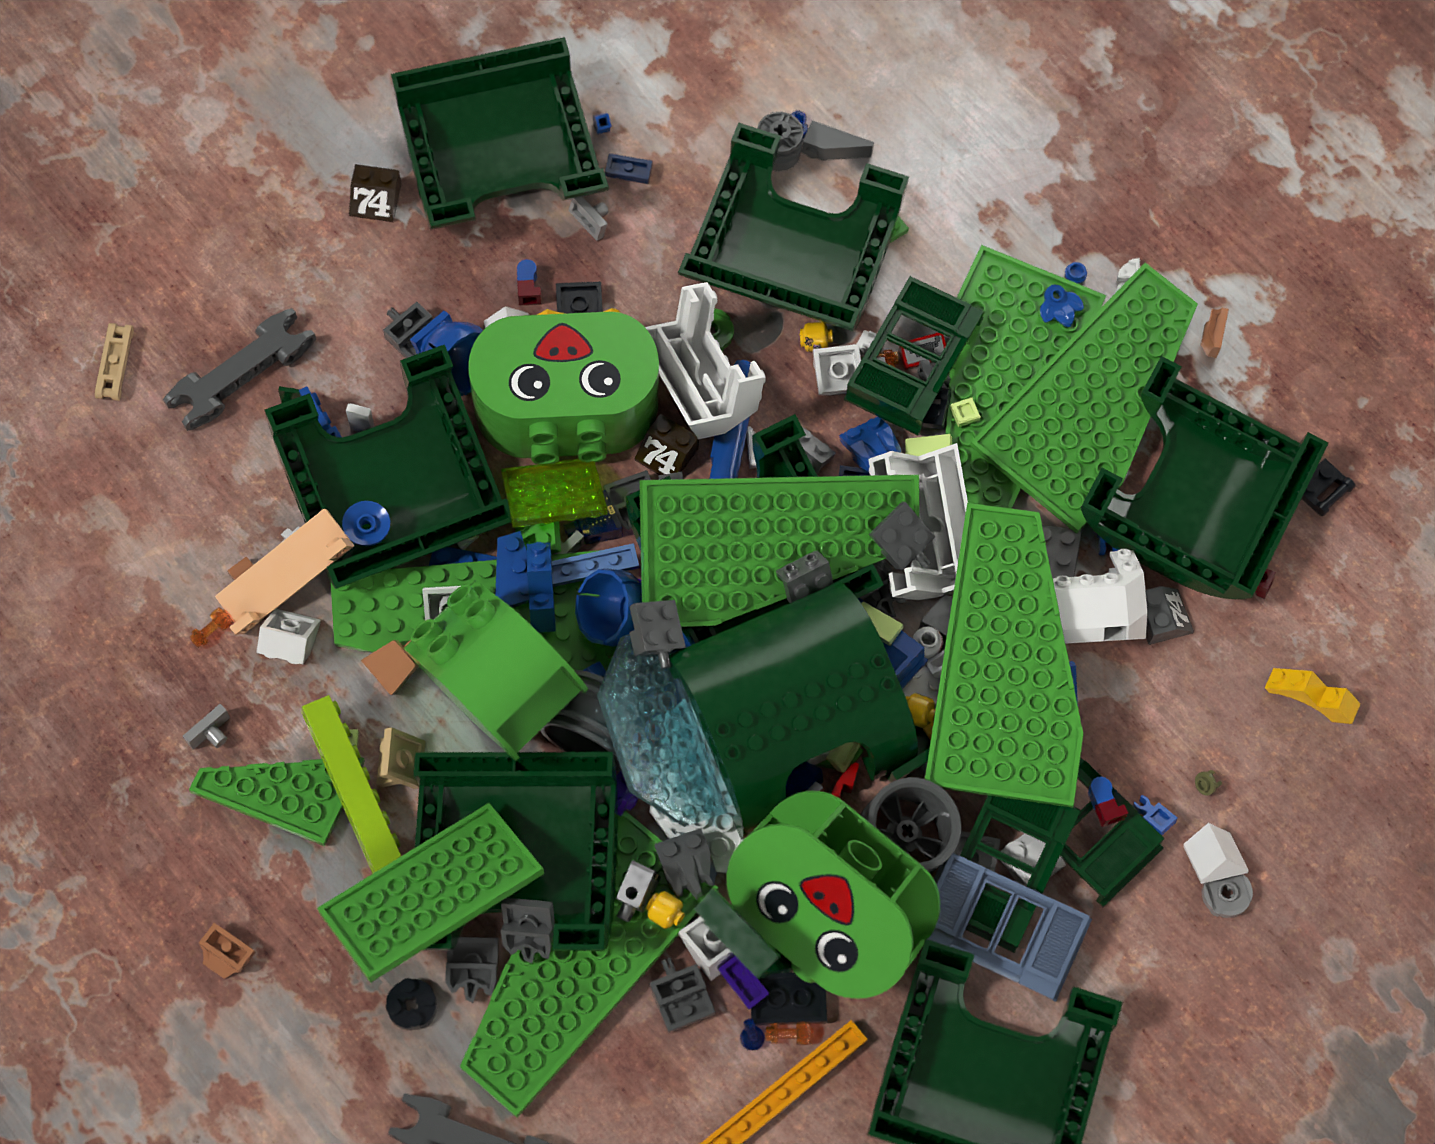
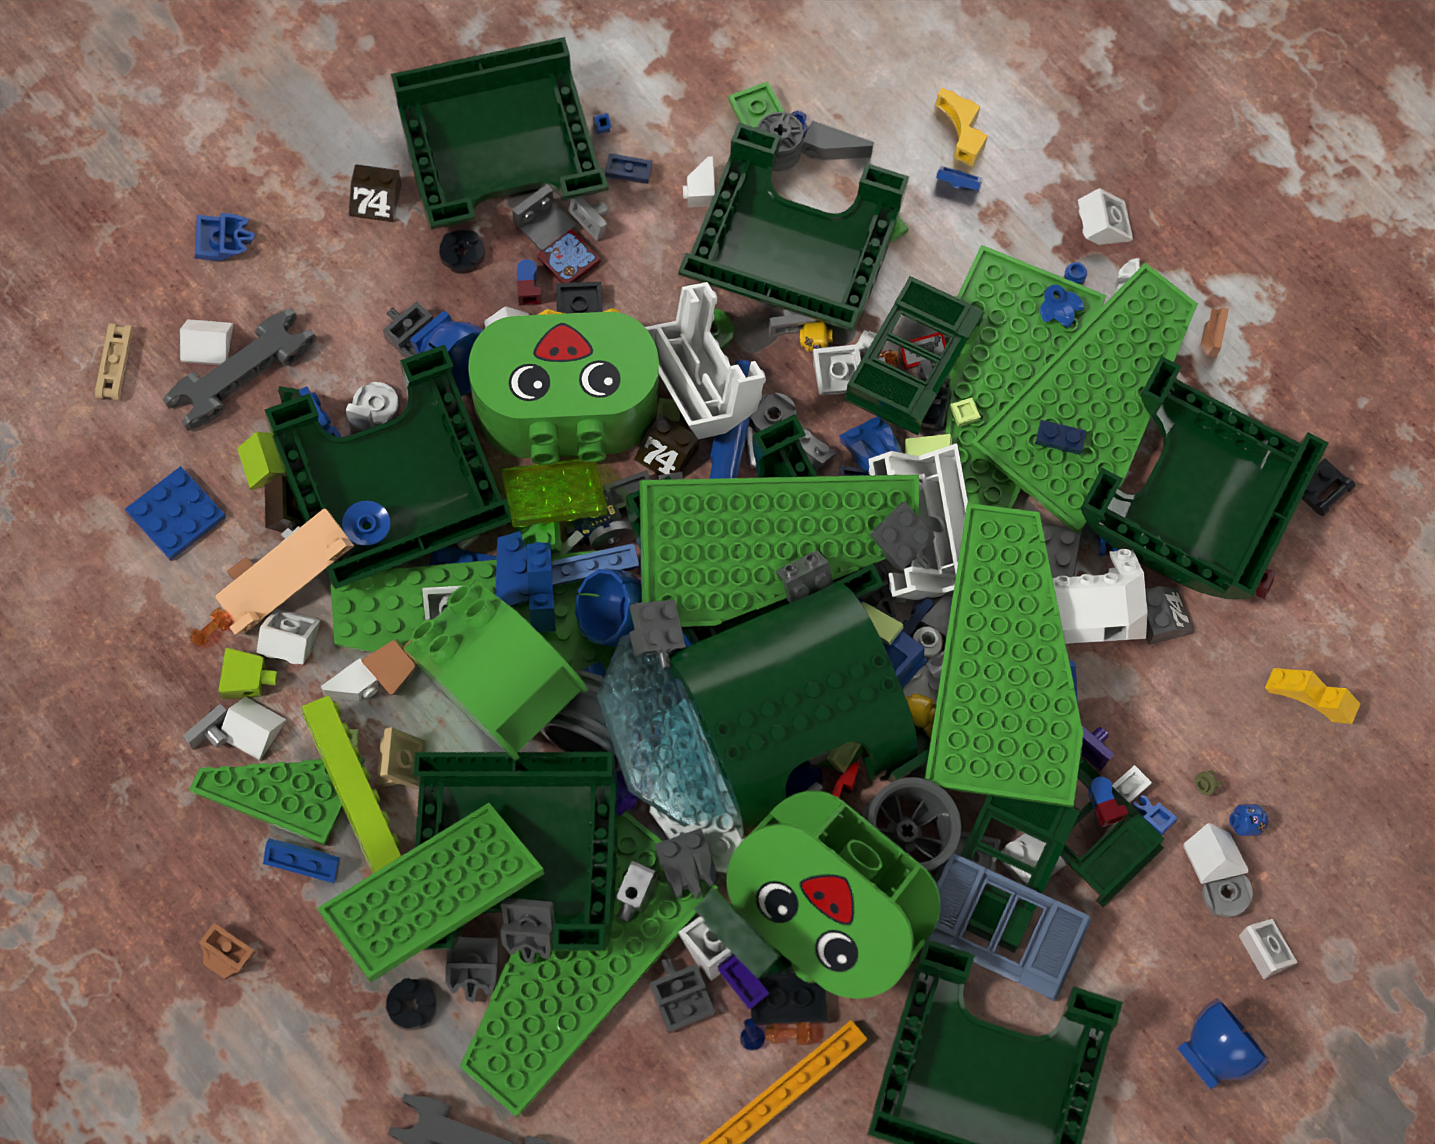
(175, 513): none -> blue plate
(205, 342): none -> white slope
(221, 236): none -> blue plate
(244, 675): none -> lime torso
(251, 727): none -> white slope
(260, 460): none -> lime slope
(281, 506): none -> dark brown slope
(301, 860): none -> blue plate
(352, 683): none -> white slope
(380, 399): none -> white tile
(461, 239): none -> black plate
(541, 218): none -> flat silver bracket
(568, 258): none -> tile
(616, 535): none -> flat silver tile
(665, 910): yellow head -> none
(669, 409): none -> tile
(700, 185): none -> white slope
(754, 104): none -> bright green plate
(772, 403): none -> light grey plate
(788, 324): none -> light grey tile
(918, 613): none -> dark blue plate
(959, 179): none -> blue plate
(964, 115): none -> yellow arch
(1060, 437): none -> dark blue plate
(1094, 748): none -> dark purple tile
(1104, 218): none -> white slope
(1132, 784): none -> white plate
(1220, 1048): none -> blue plate
(1248, 820): none -> blue head
(1267, 948): none -> white slope

